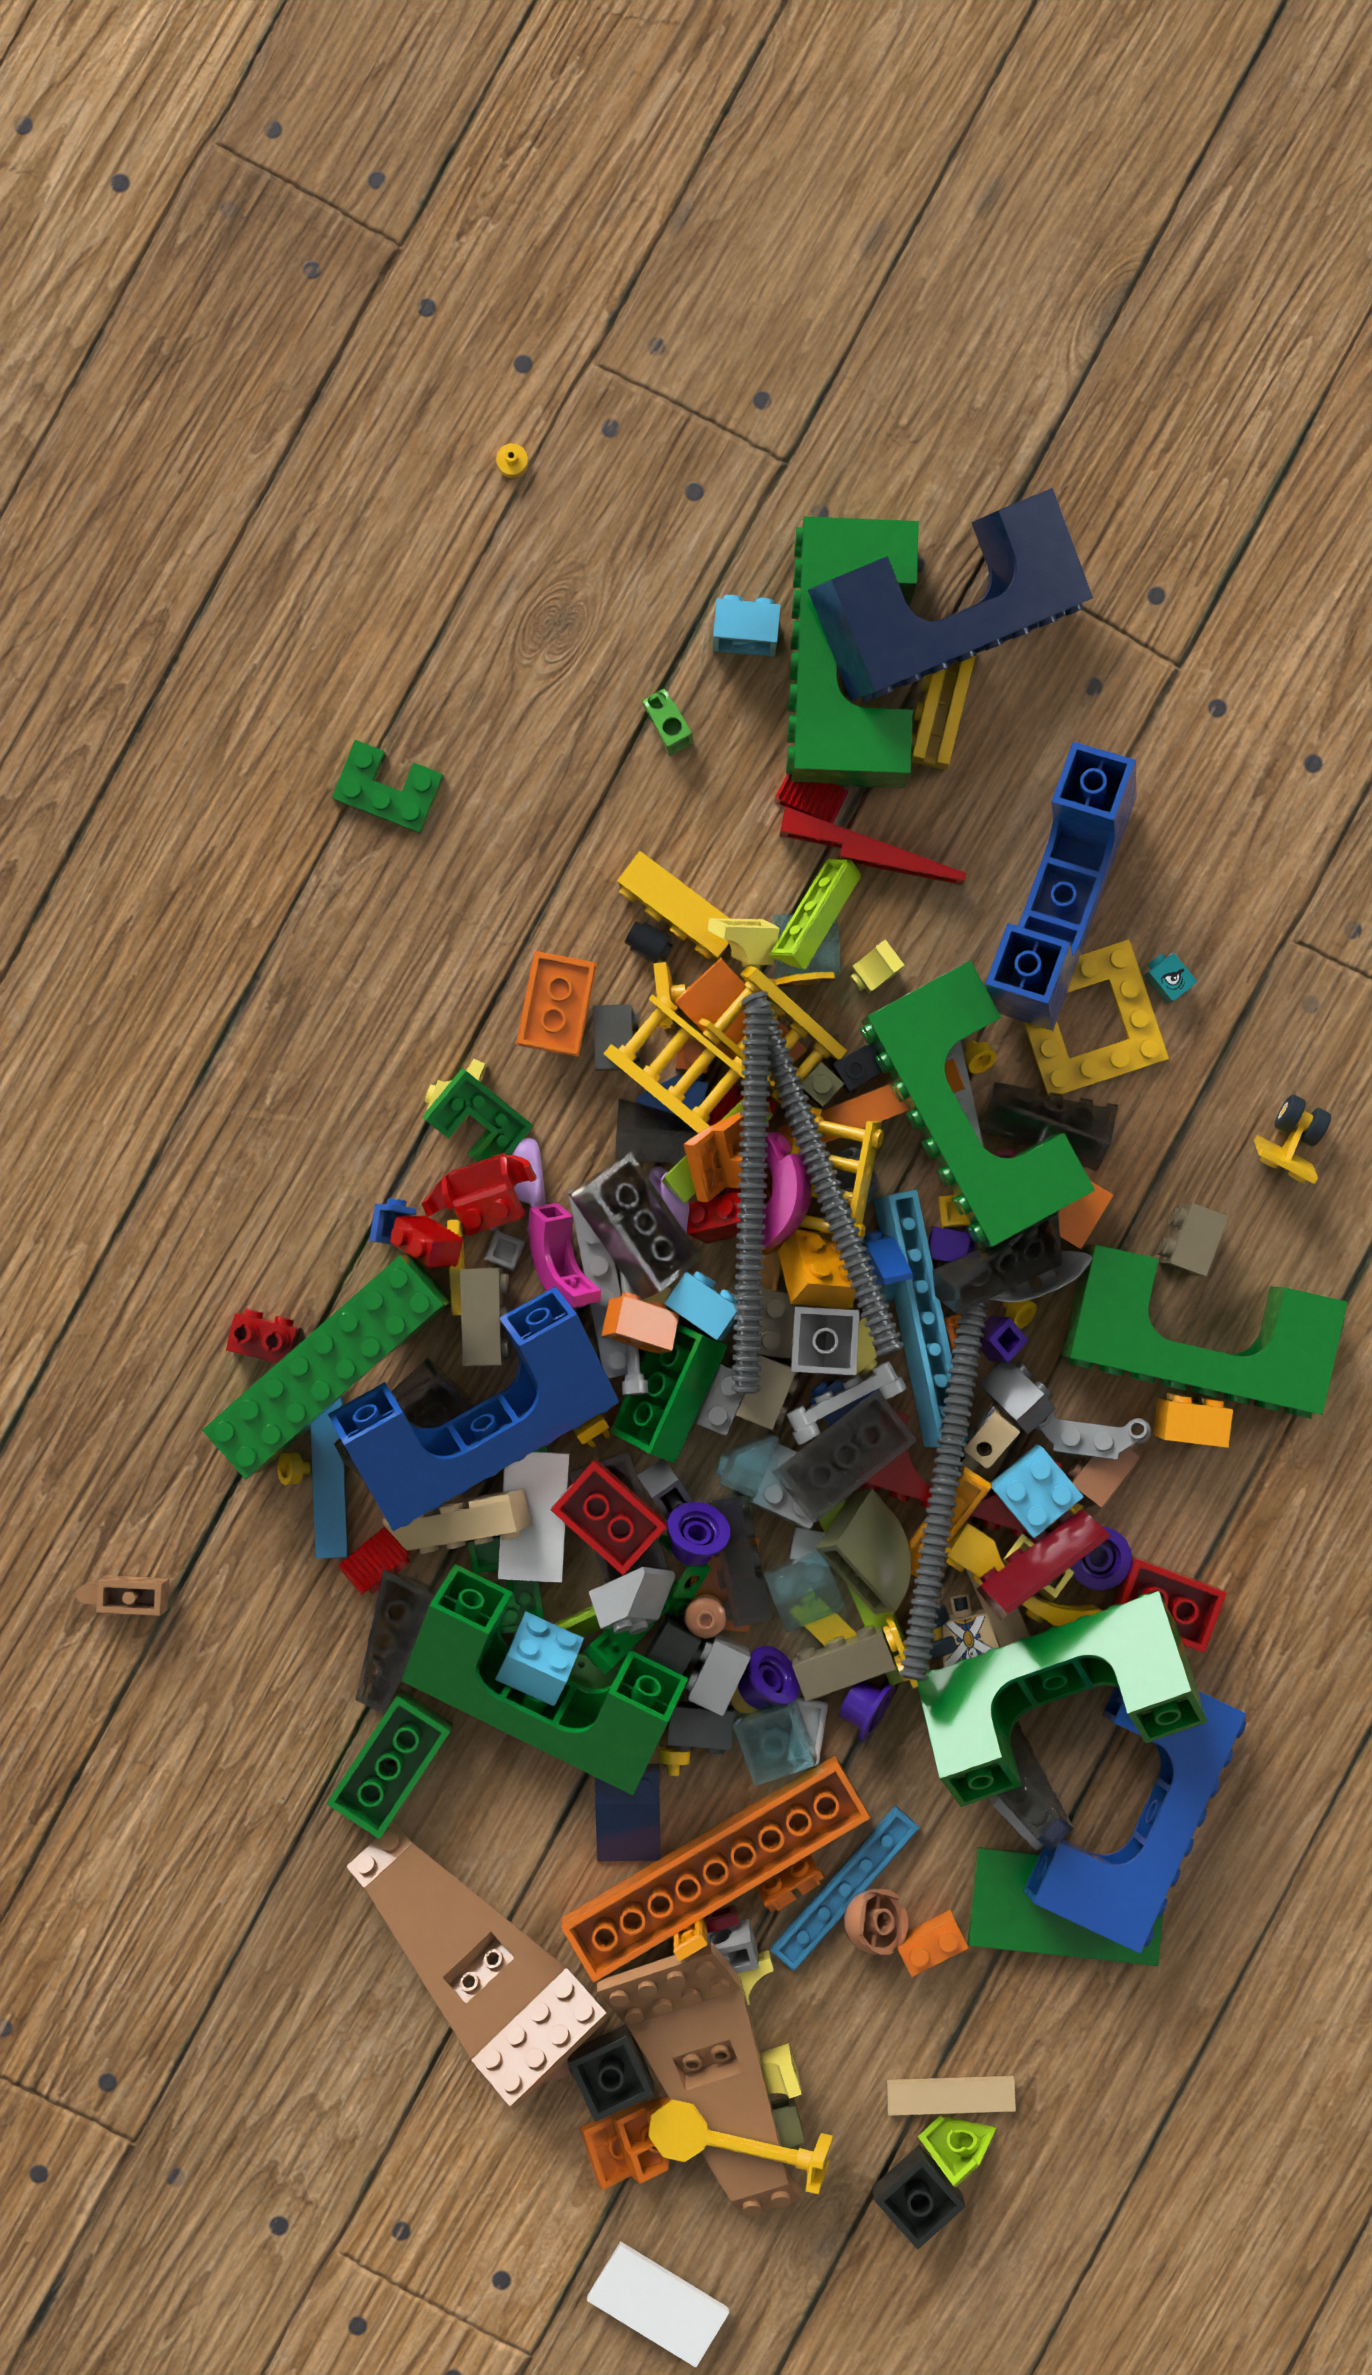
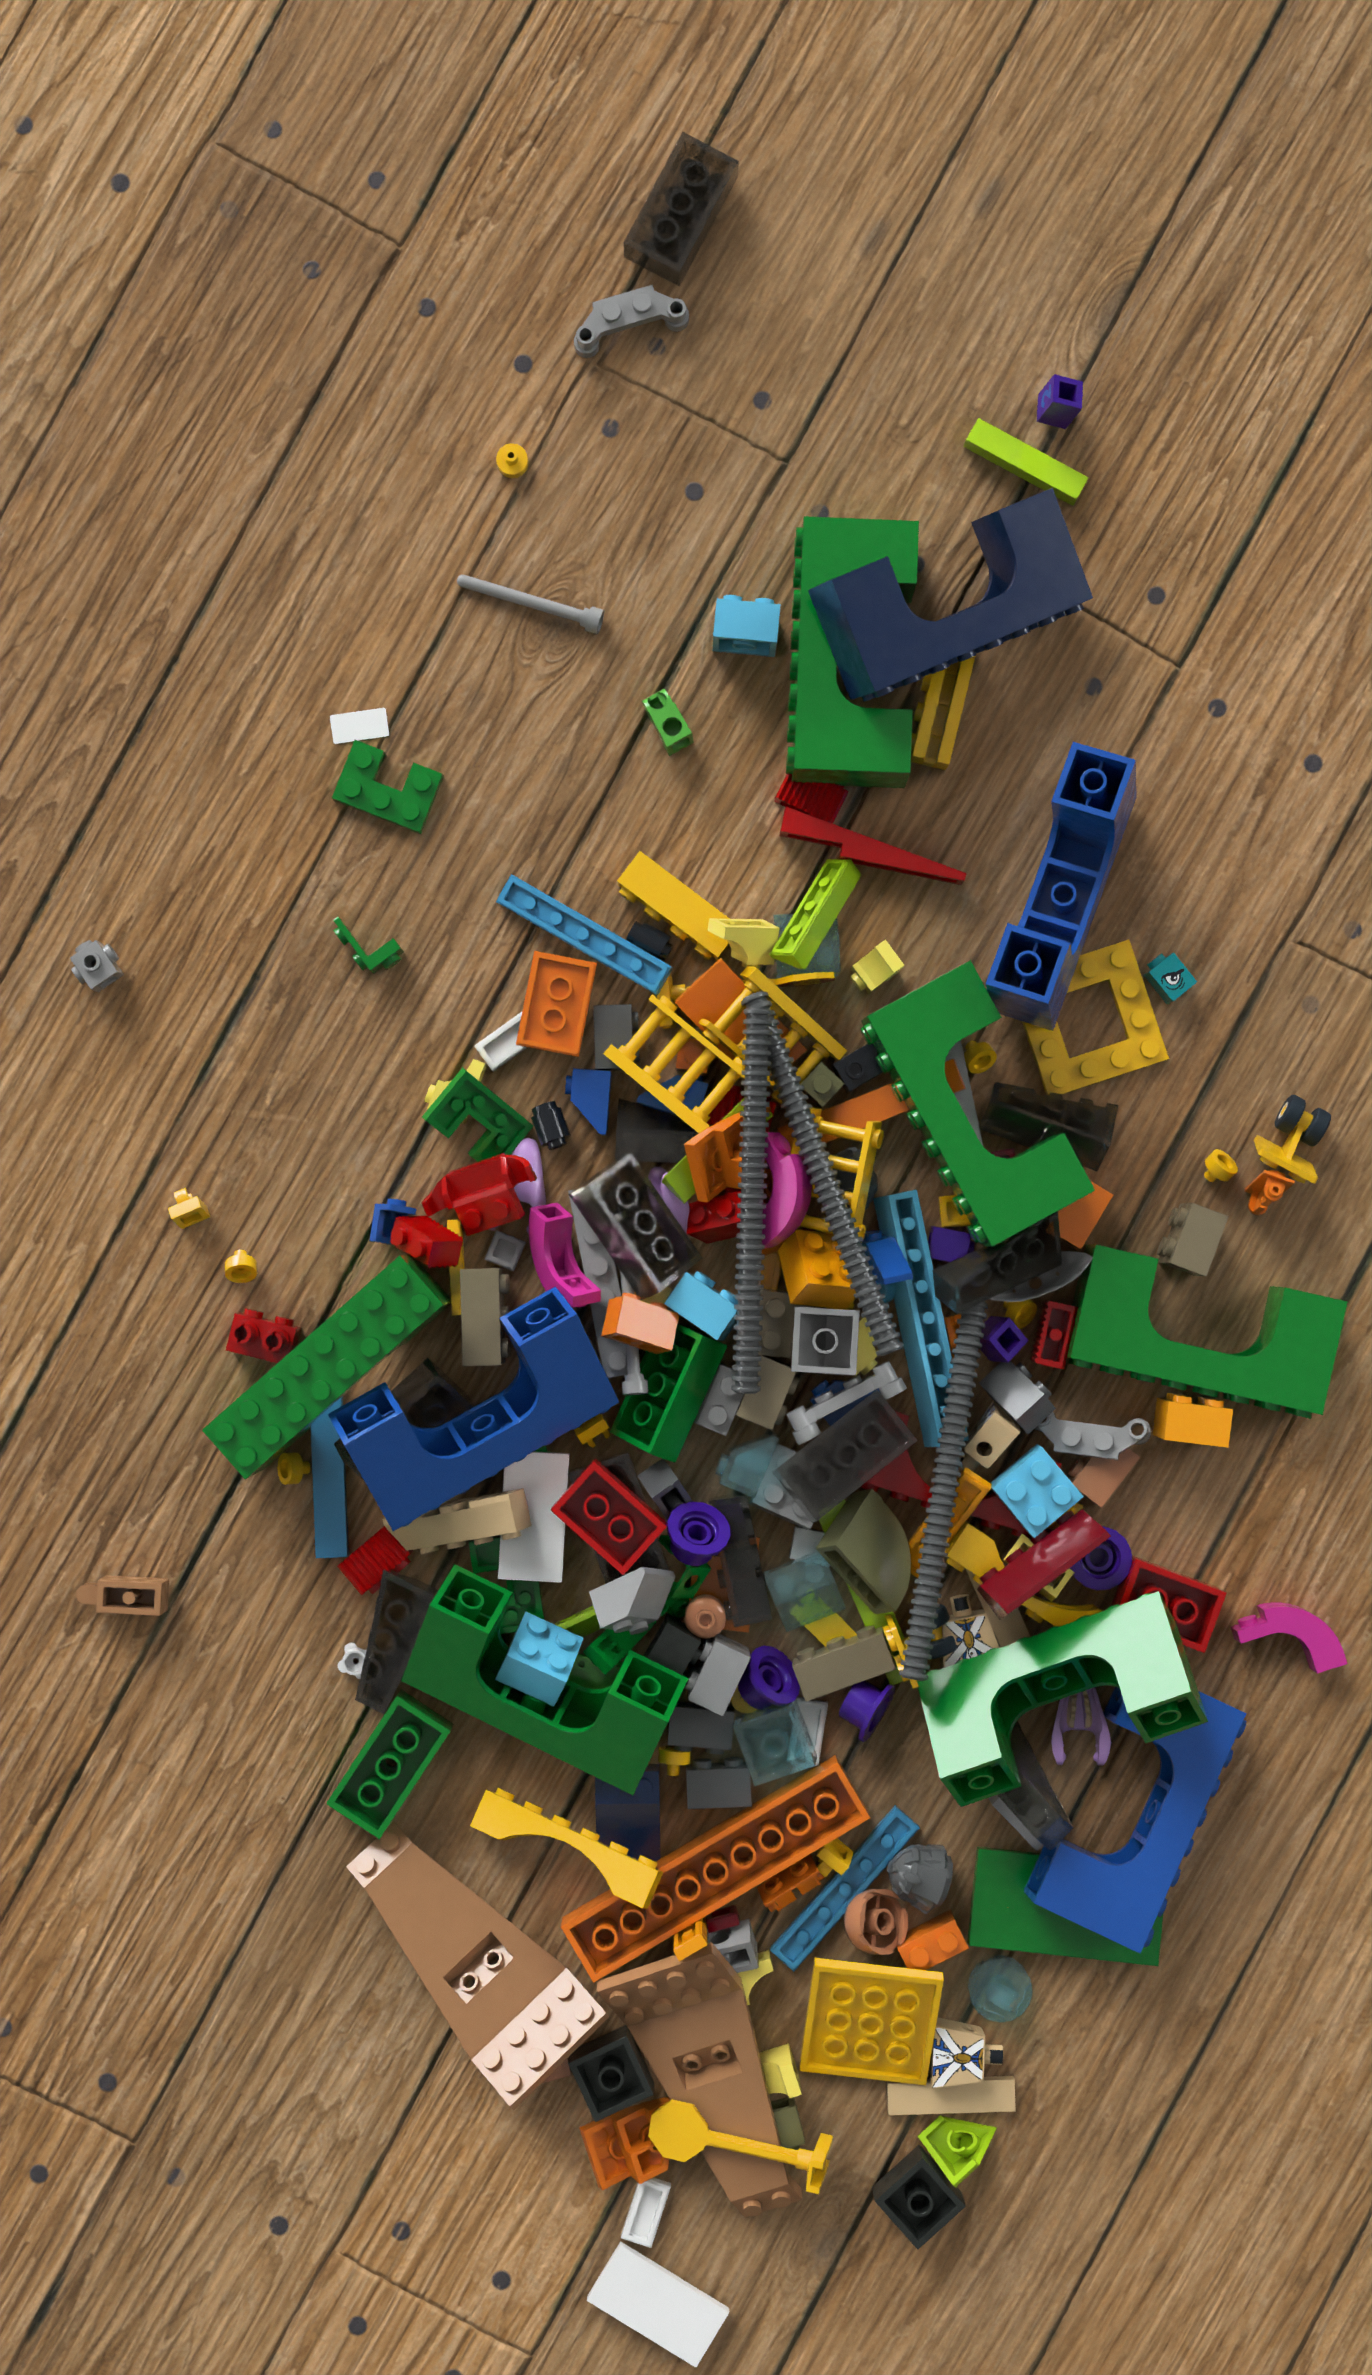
(103, 973): none -> light grey brick
(188, 1209): none -> yellow tile
(240, 1267): none -> yellow tile
(347, 1664): none -> white plate
(359, 725): none -> white sticker
(385, 956): none -> green bracket
(501, 1044): none -> white tile
(550, 1125): none -> black brick
(584, 934): none -> dark azure tile
(588, 618): none -> light grey piece
(591, 1095): none -> blue slope
(625, 1875): none -> yellow arch
(626, 312): none -> light grey plate
(646, 2211): none -> white tile
(681, 209): none -> clear smoke brick
(718, 1784): none -> dark grey brick
(834, 1856): none -> yellow tile
(870, 2021): none -> yellow plate
(921, 1875): none -> dark grey helmet
(960, 2054): none -> torso
(1000, 1989): none -> clear light blue tile
(1025, 461): none -> lime slope
(1053, 1334): none -> red brick
(1059, 401): none -> dark purple brick
(1081, 1712): none -> lavender animal
(1220, 1166): none -> yellow tile
(1267, 1189): none -> orange hinge
(1316, 1637): none -> dark pink arch

